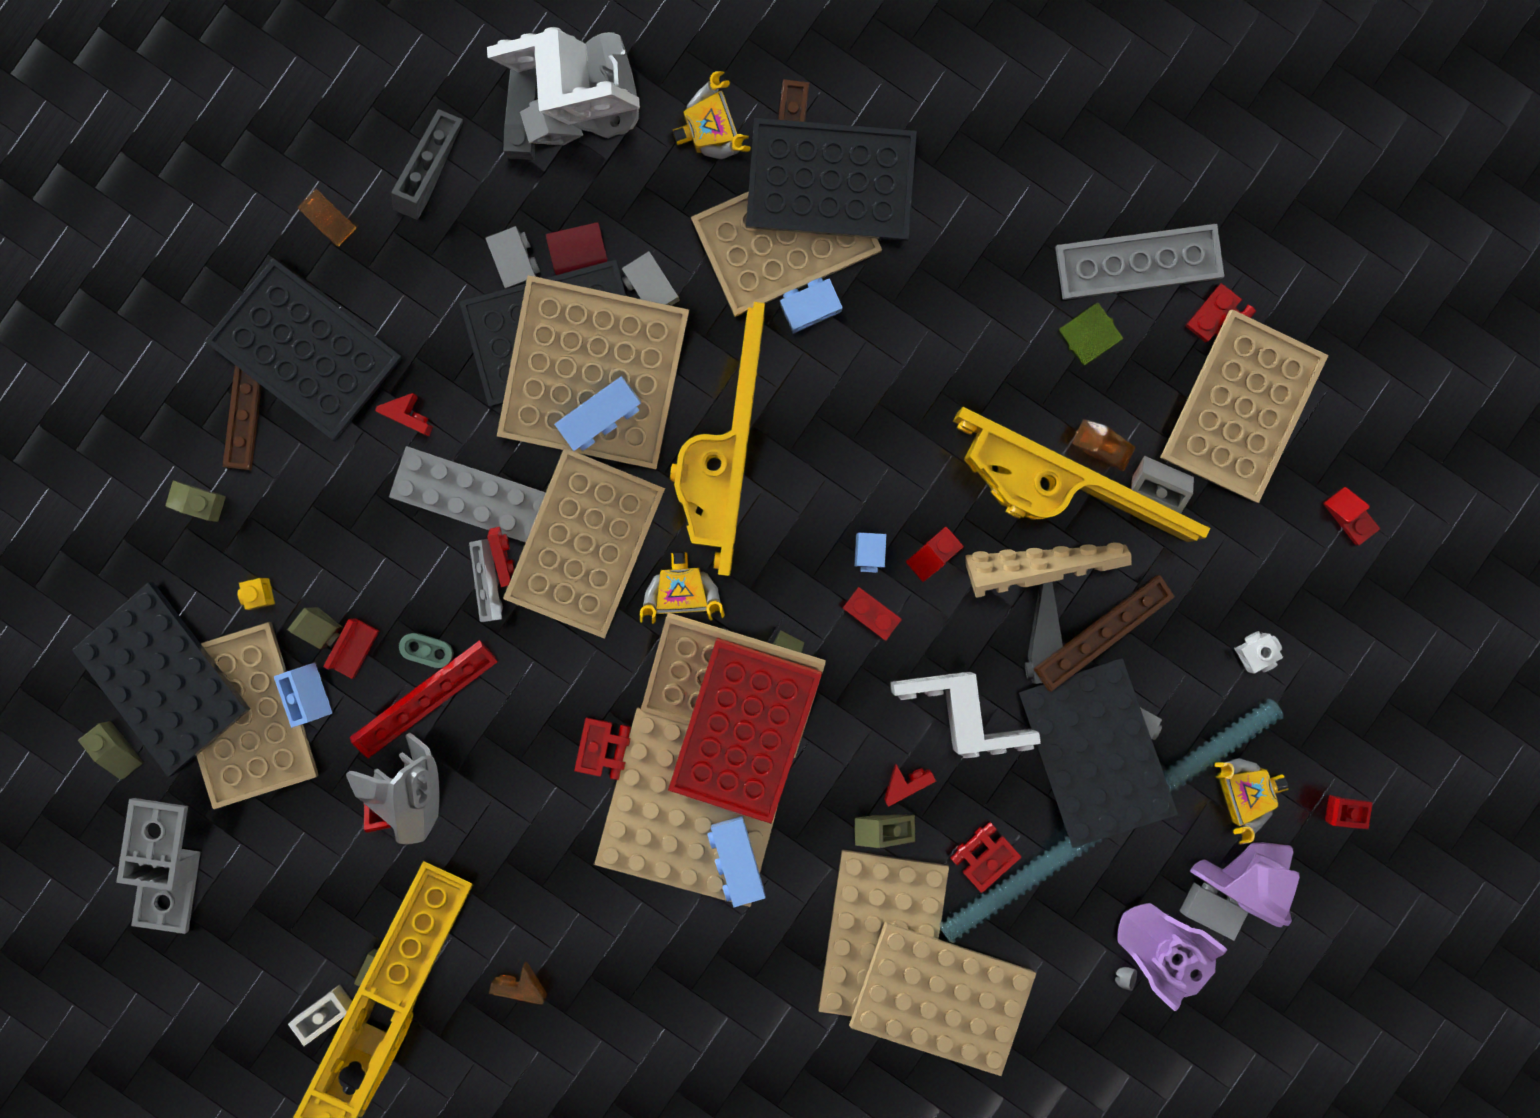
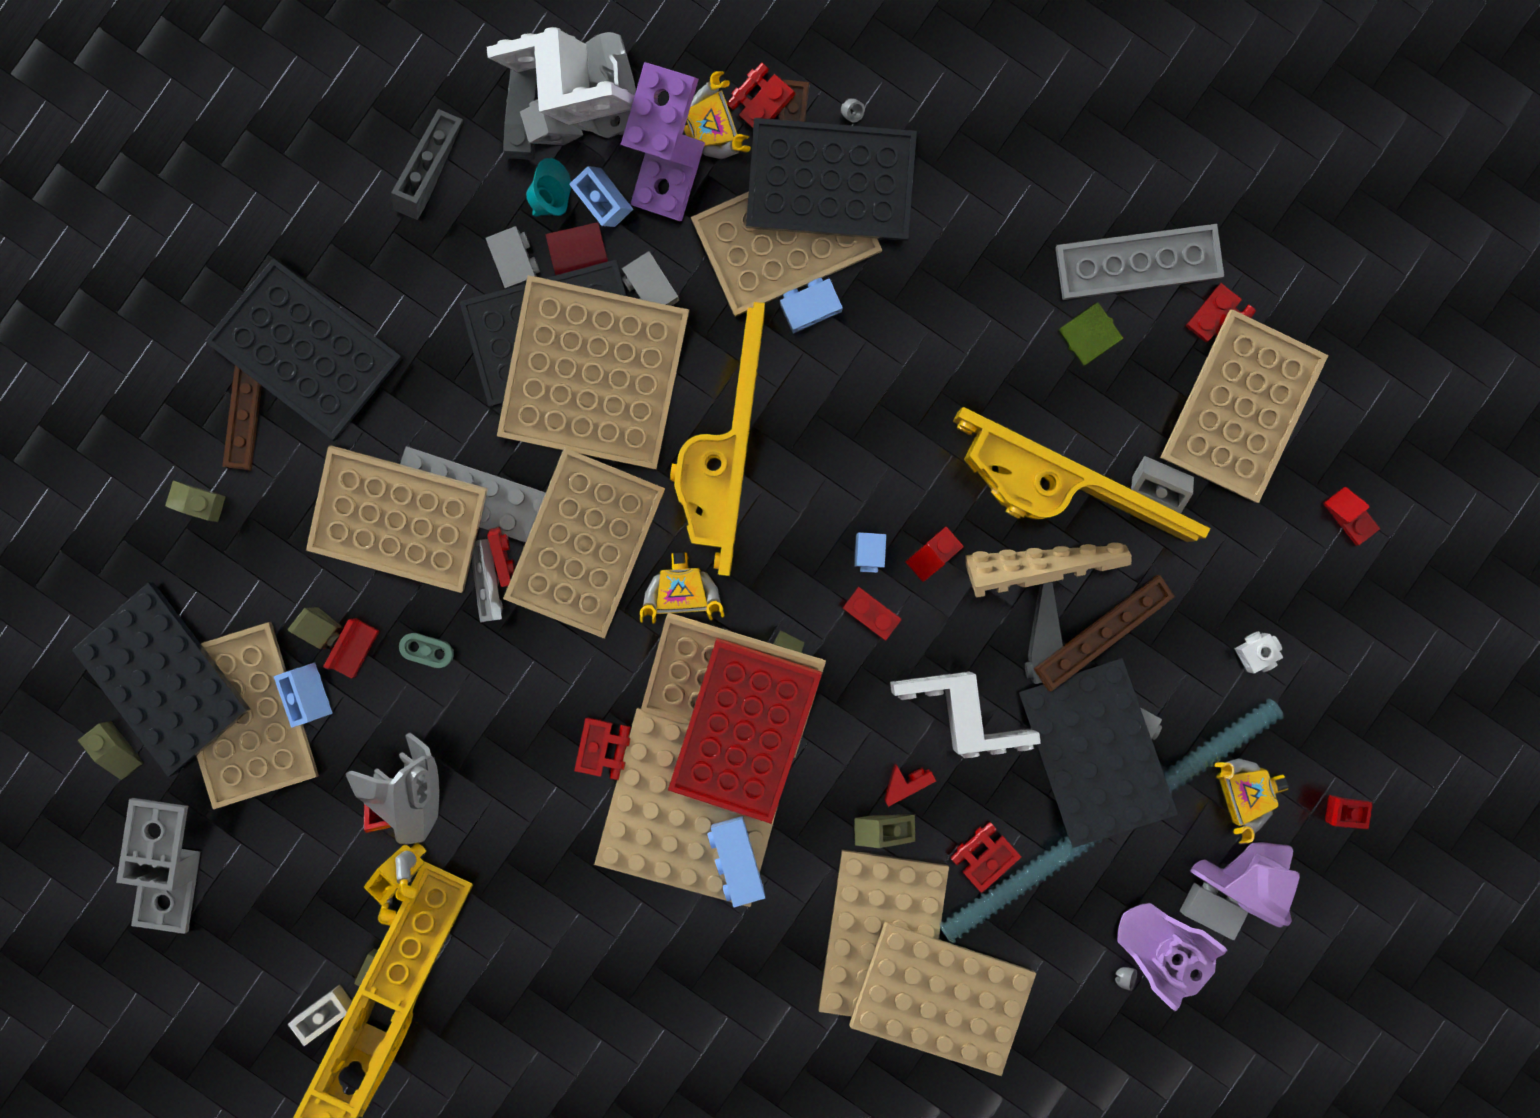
(256, 593): yellow brick -> none
(326, 217): clear orange slope -> none
(393, 879): none -> torso
(396, 519): none -> tan plate
(400, 411): red slope -> none
(423, 699): red plate -> none
(527, 989): clear orange slope -> none
(549, 189): none -> teal piece
(598, 414): light blue brick -> none
(601, 196): none -> light blue brick
(660, 135): none -> medium lavender bracket
(768, 101): none -> red plate
(856, 106): none -> light grey hinge
(1103, 444): clear orange slope -> none

